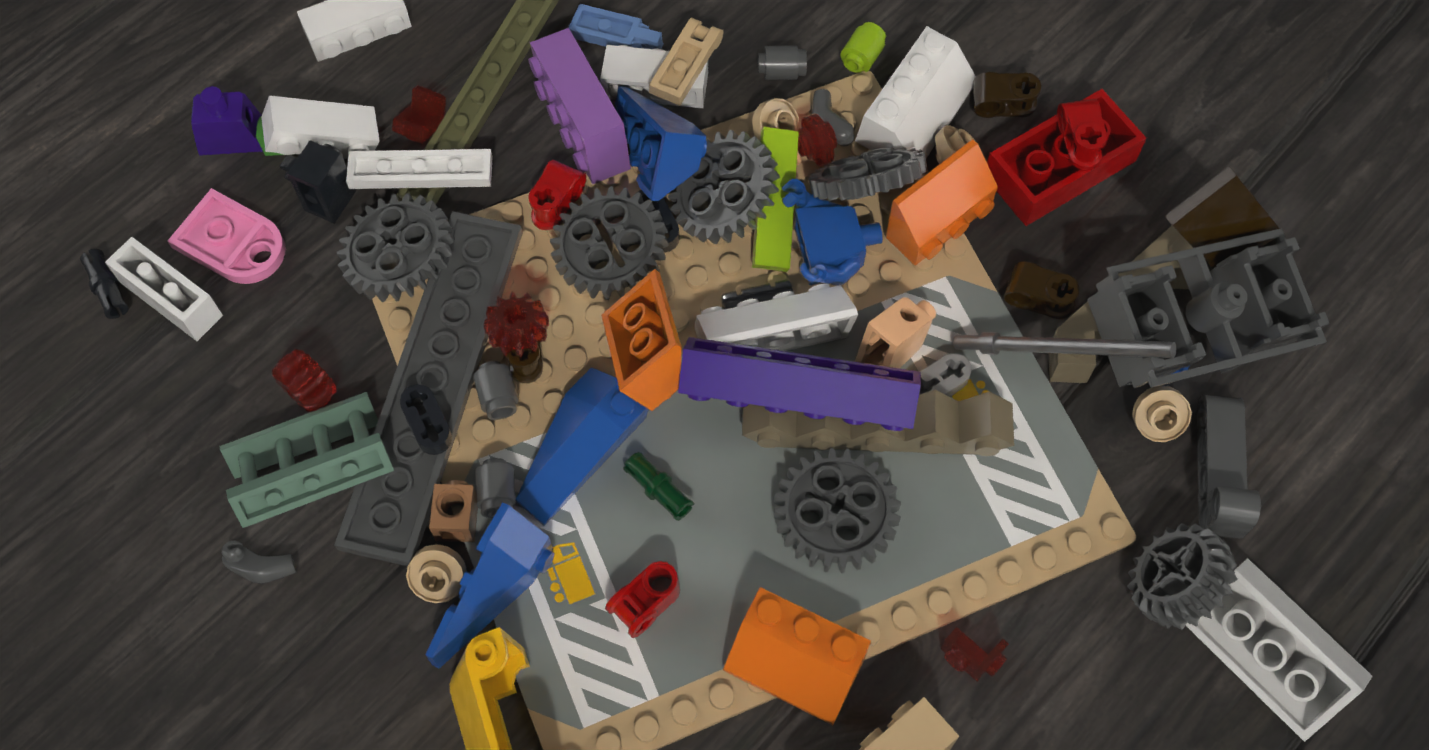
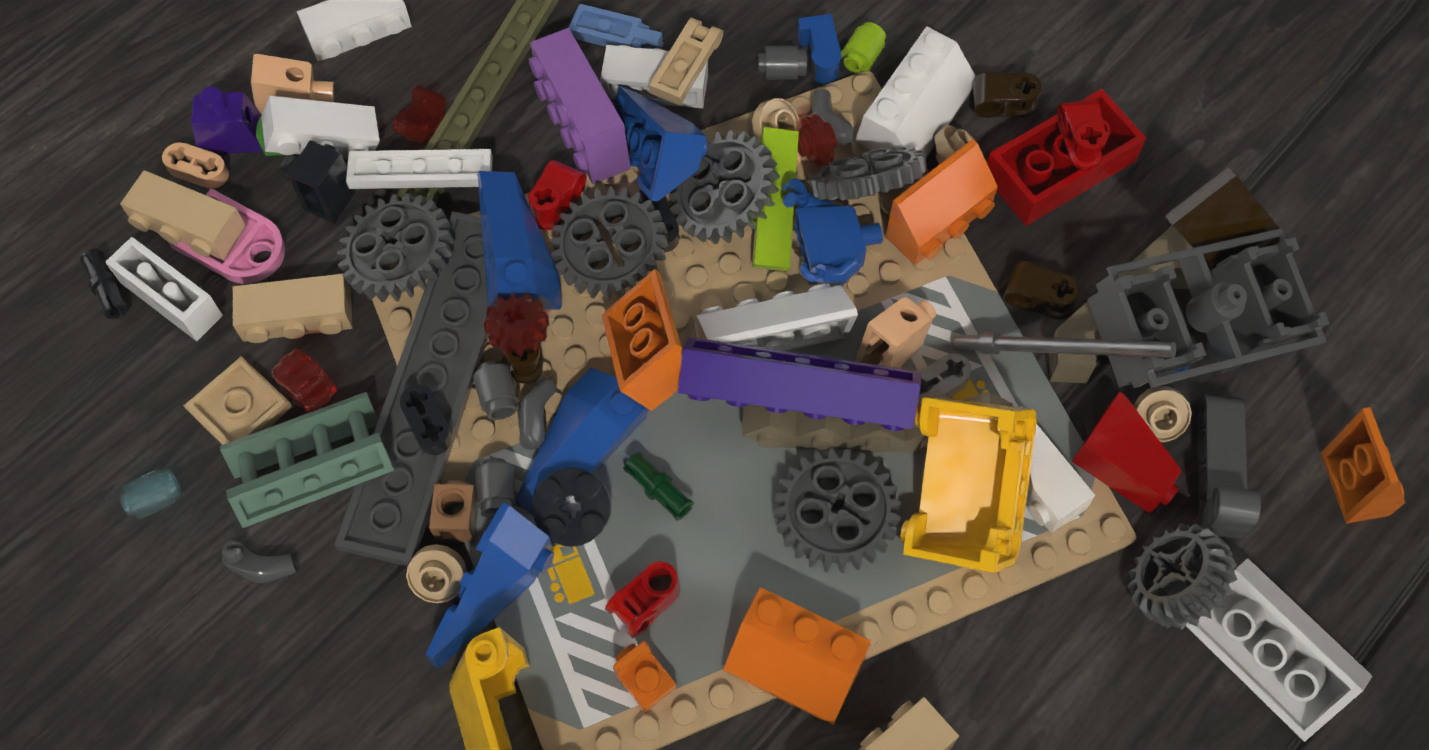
(150, 493): none -> clear light blue brick
(183, 215): none -> tan brick
(198, 160): none -> light nougat beam
(237, 403): none -> tan tile
(286, 79): none -> light nougat torso
(292, 308): none -> tan brick
(513, 244): none -> blue wedge
(531, 414): none -> dark grey arm
(585, 489): none -> black plate
(643, 675): none -> orange bracket
(762, 293): black axle -> none
(820, 36): none -> blue leg
(968, 656): clear red bracket -> none
(972, 483): none -> yellow windscreen
(1054, 487): none -> white slope
(1129, 457): none -> red slope
(1362, 471): none -> orange slope

